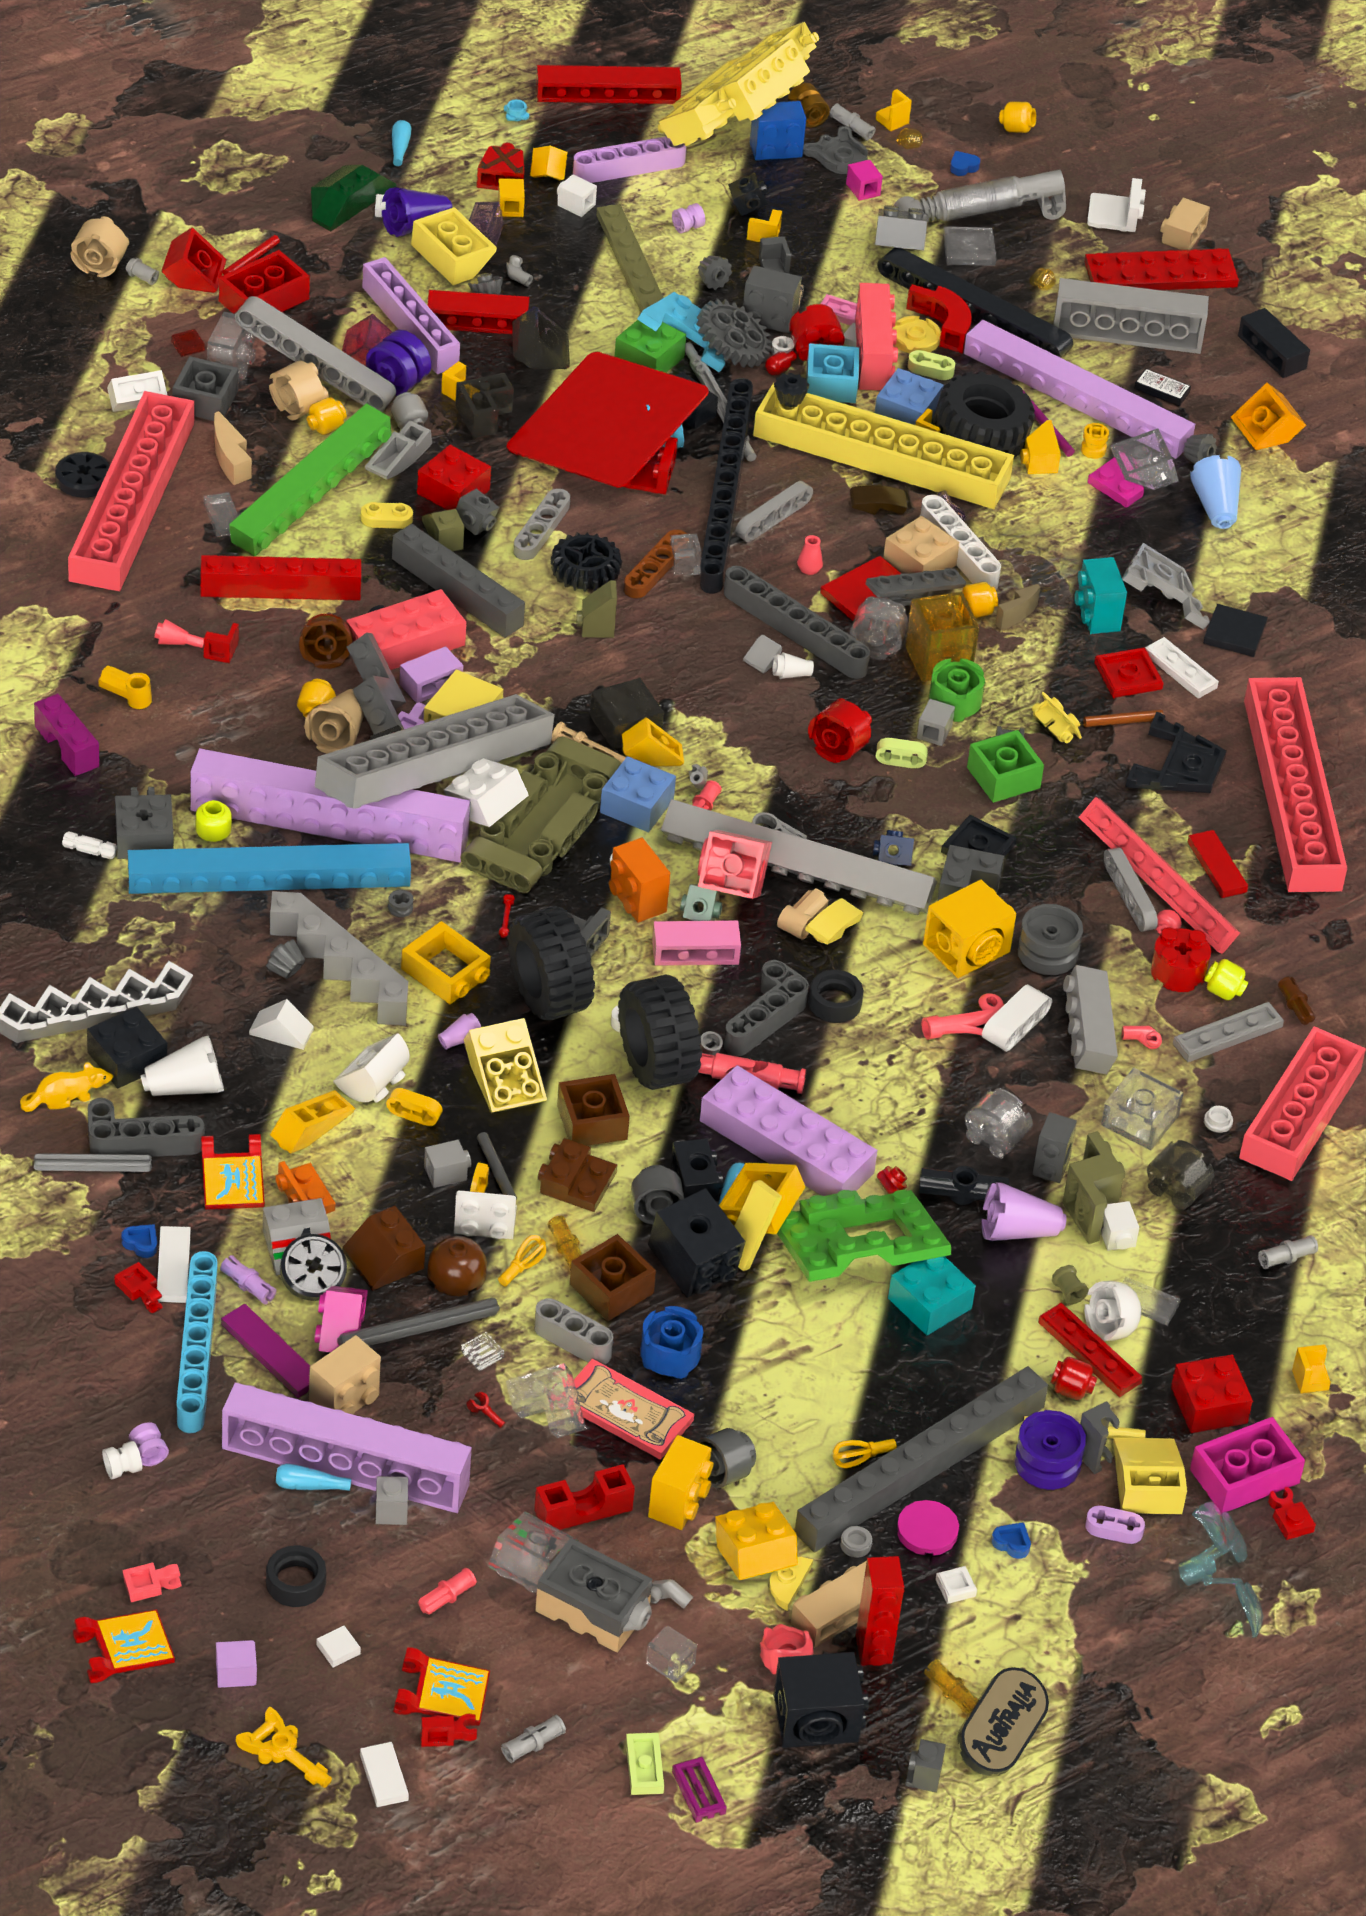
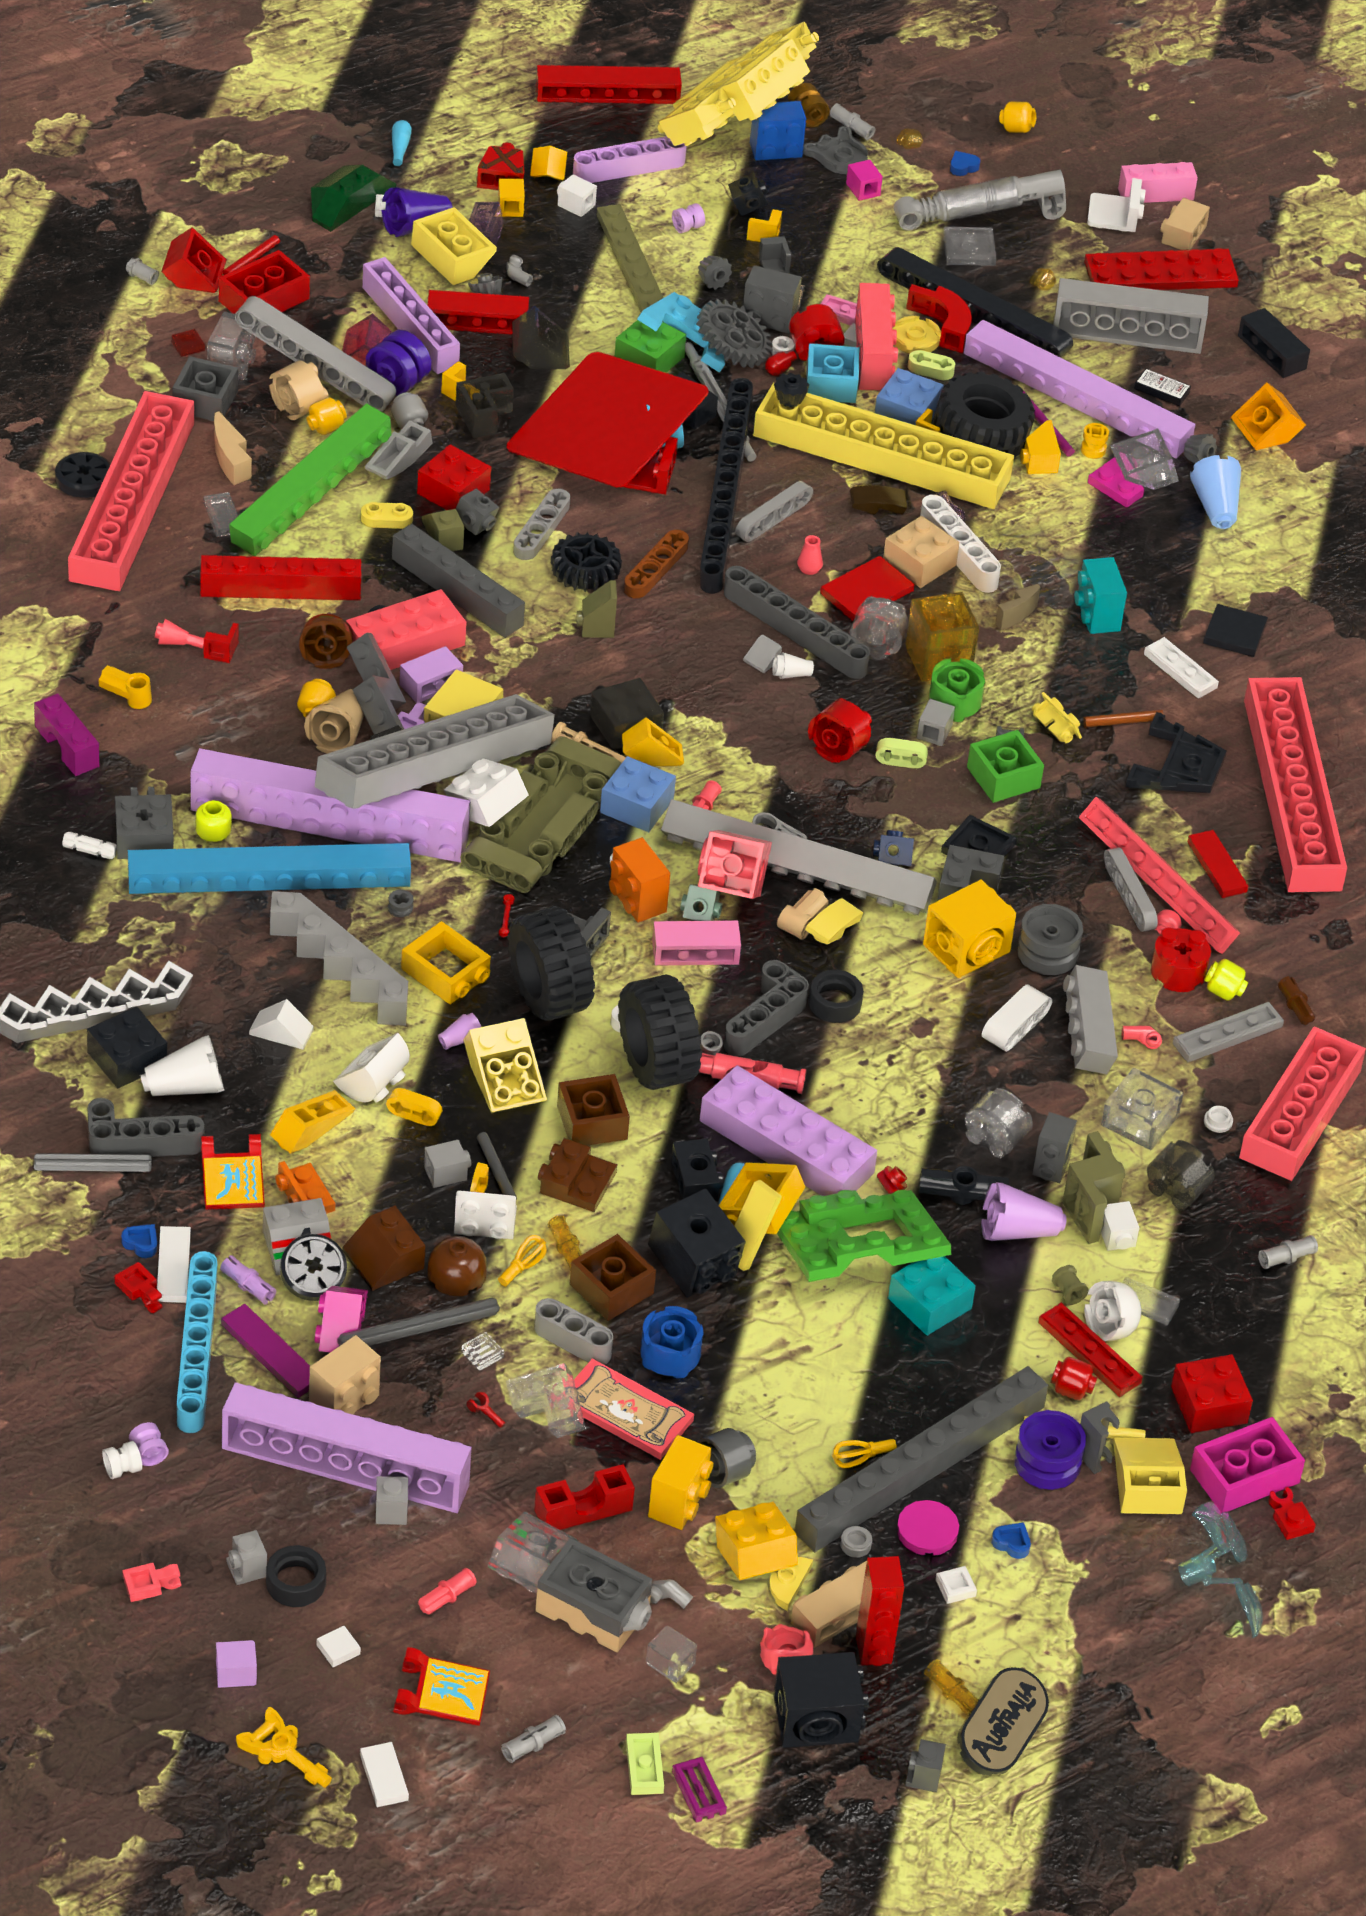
(62, 1087): yellow animal -> none
(99, 247): tan brick -> none
(125, 1643): flag -> none
(128, 390): white panel -> none
(247, 1558): none -> light grey brick
(286, 959): dark grey piece -> none
(303, 1478): medium azure piece -> none
(443, 1730): red plate -> none
(516, 110): medium azure plate -> none
(655, 1190): dark grey piece -> none
(686, 554): clear panel -> none
(698, 776): light grey arm -> none
(897, 113): yellow panel -> none
(901, 228): brick -> none
(910, 586): dark grey bracket -> none
(936, 1026): coral plant -> none
(981, 598): yellow head -> none
(1115, 1524): lavender beam -> none
(1128, 672): red tile -> none
(1155, 569): light grey wing -> none
(1161, 181): none -> bright pink brick
(1310, 1369): yellow panel -> none

